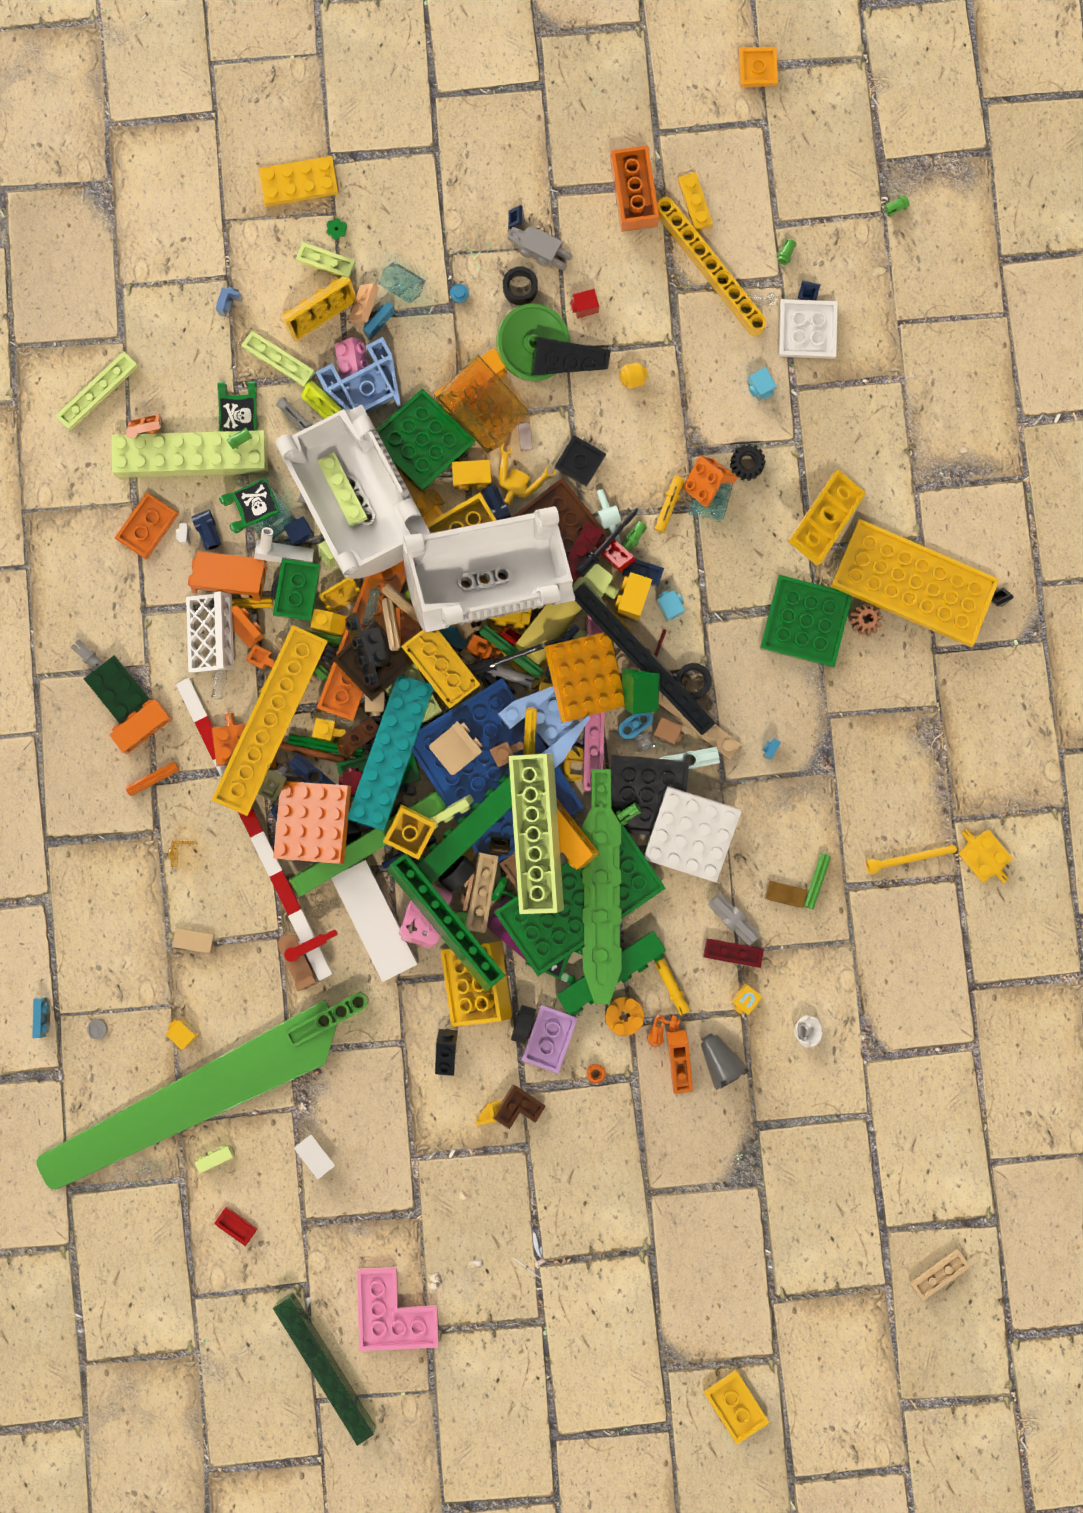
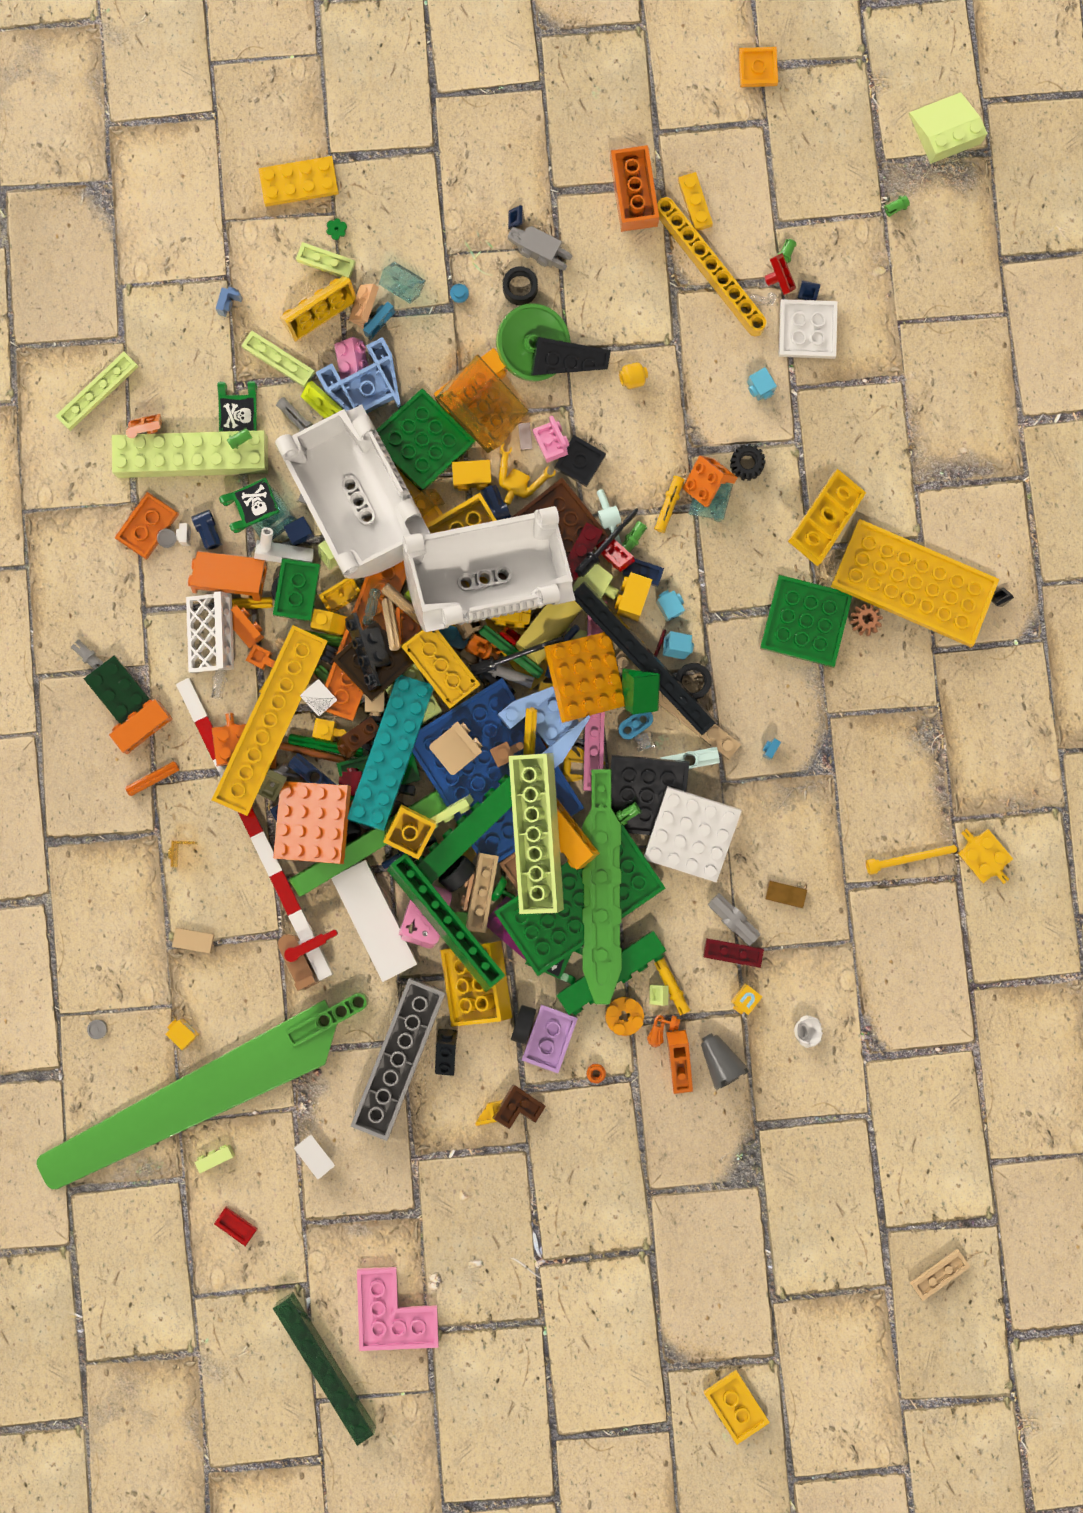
(40, 1012): dark azure plate -> none
(166, 538): none -> light grey piece
(318, 697): none -> white sticker
(342, 489): yellowish green plate -> none
(398, 1059): none -> light grey brick
(499, 846): dark brown slope -> none
(551, 441): none -> bright pink bracket
(584, 303): red brick -> none
(659, 995): none -> yellowish green plate
(668, 731): medium nougat brick -> none
(677, 645): none -> medium azure brick
(781, 274): none -> red tile
(817, 881): bright green axle -> none
(948, 127): none -> yellowish green slope

